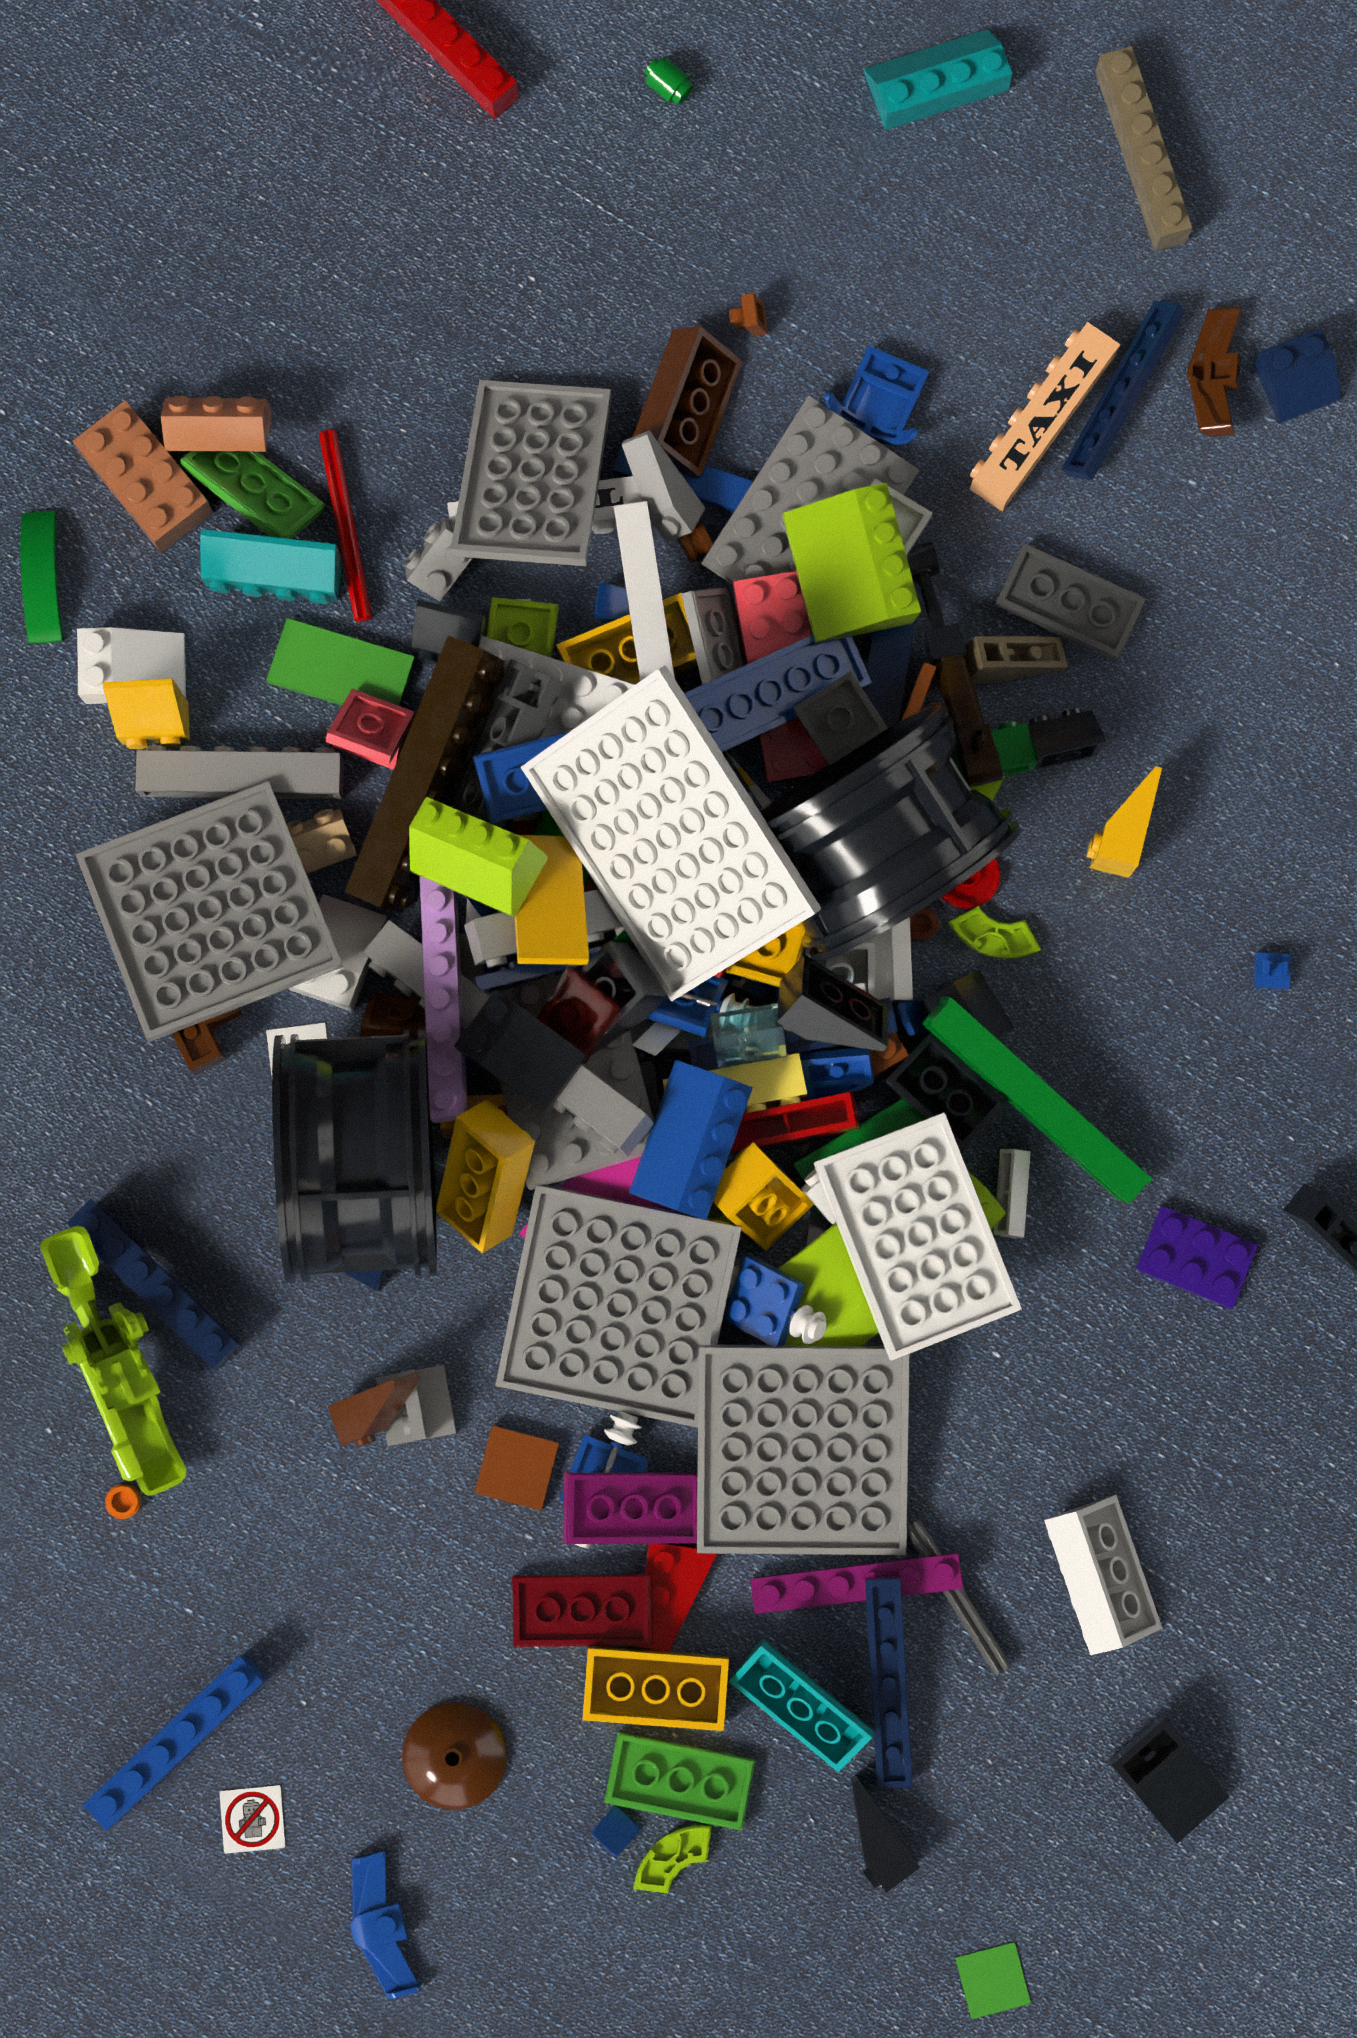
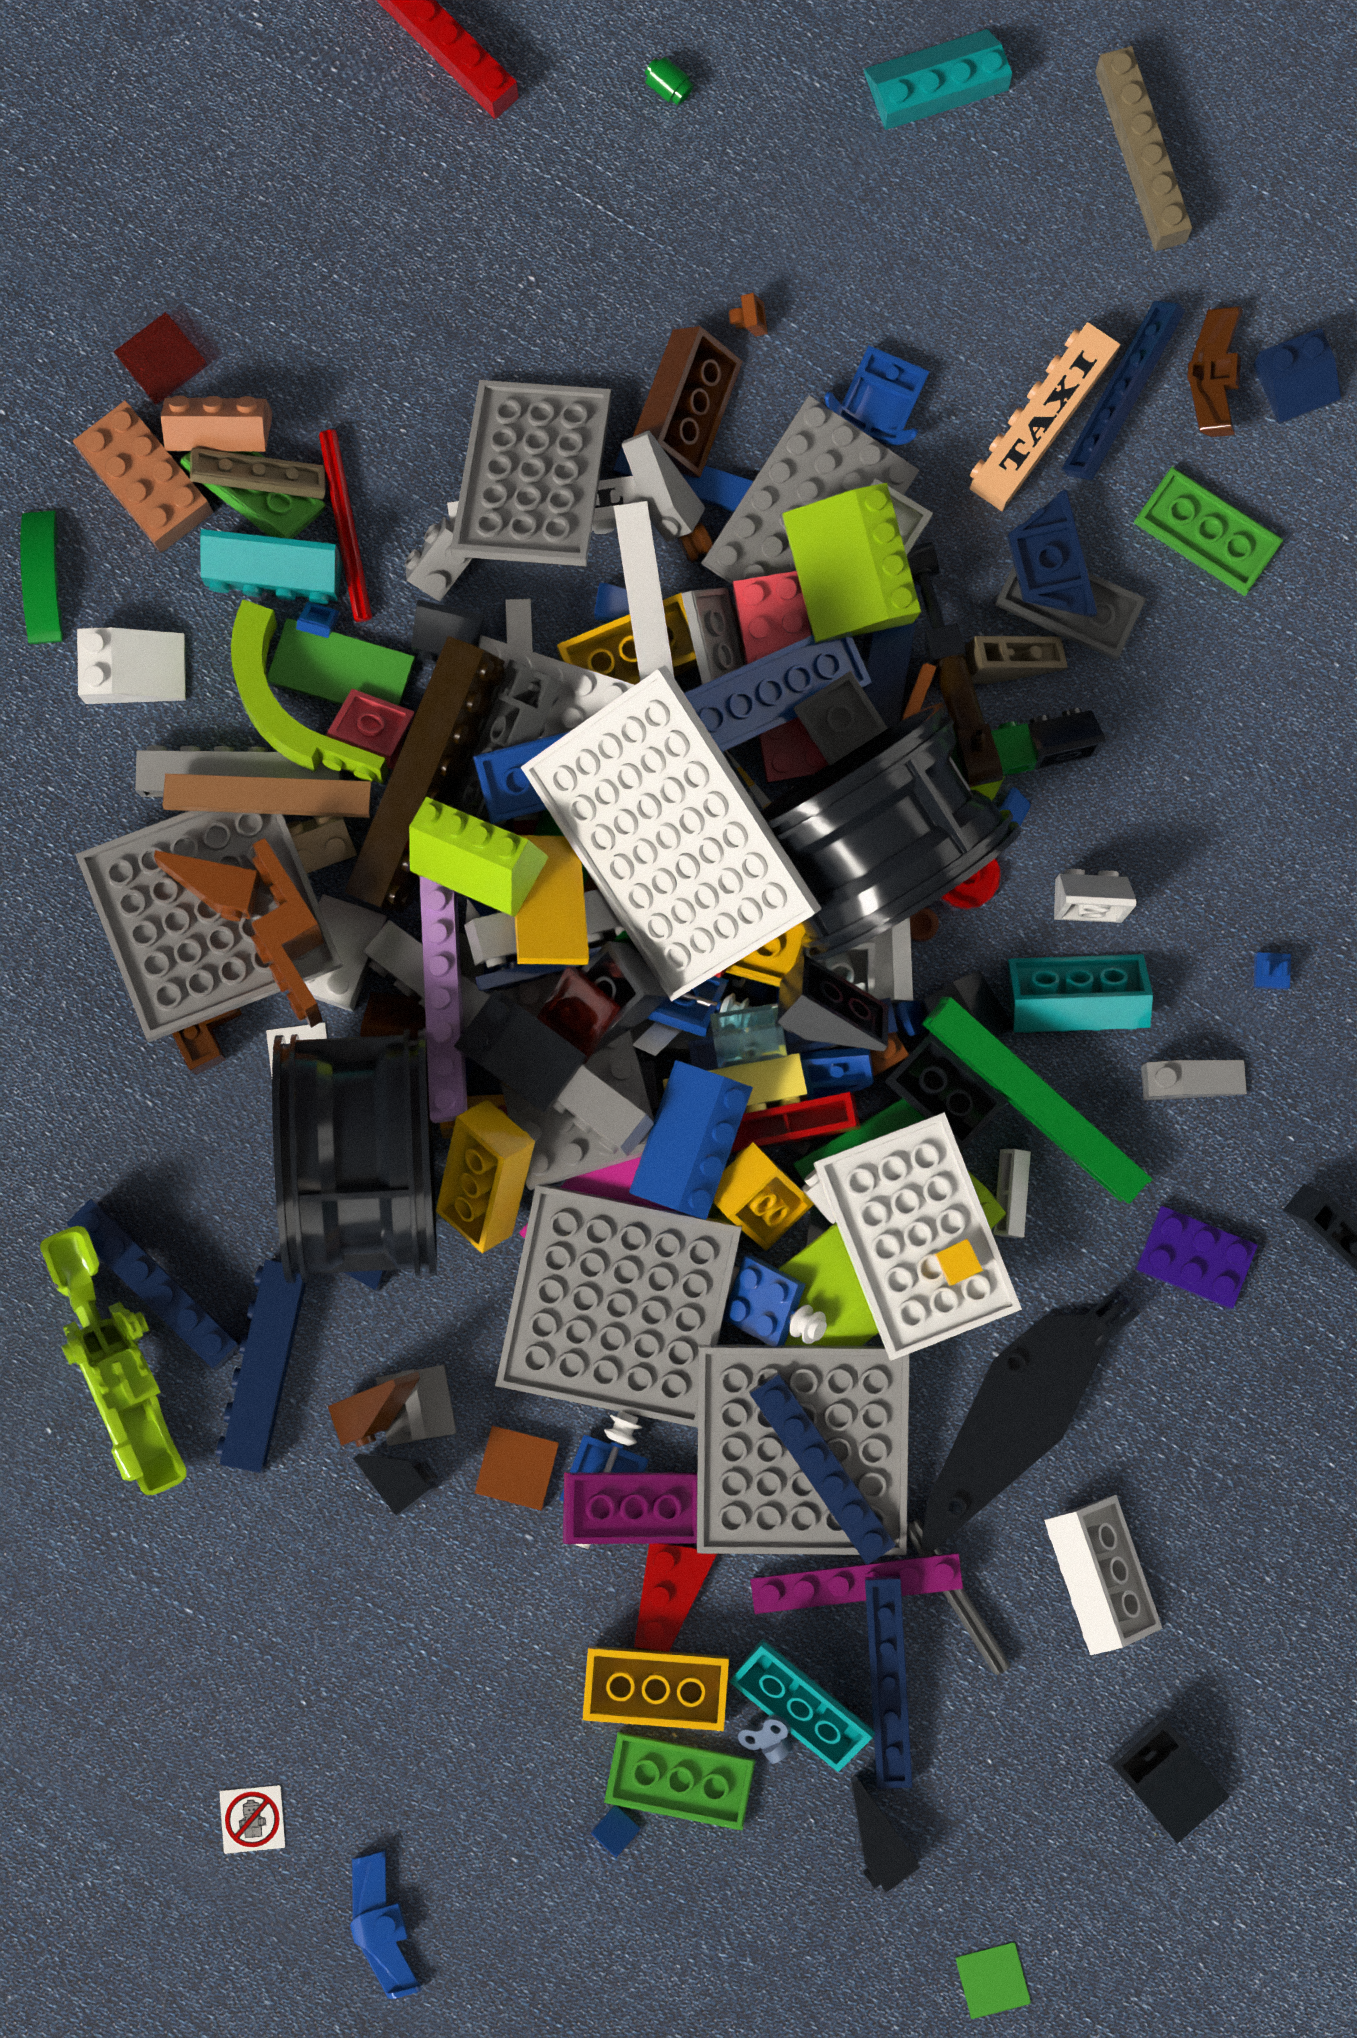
(123, 1501): orange tile -> none
(148, 712): yellow slope -> none
(160, 358): none -> clear red tile
(175, 1741): blue brick -> none
(220, 886): none -> dark orange slope
(249, 649): none -> lime arch
(257, 473): none -> dark tan tile
(263, 1369): none -> dark blue brick
(267, 795): none -> medium nougat tile
(285, 933): none -> dark orange bracket
(317, 620): none -> blue tile
(398, 1479): none -> black slope
(461, 1730): reddish brown dish -> none
(524, 624): lime tile -> none
(582, 1610): dark red tile -> none
(671, 1855): lime tile -> none
(771, 1740): none -> sand blue piece
(822, 1468): none -> dark blue plate
(958, 1262): none -> yellow tile
(994, 937): lime tile -> none
(1016, 804): none -> blue slope
(1020, 1412): none -> black wing
(1051, 560): none -> dark blue wing
(1079, 993): none -> teal slope
(1093, 897): none -> white slope
(1122, 838): yellow slope -> none
(1193, 1079): none -> light grey slope
(1208, 531): none -> bright green tile

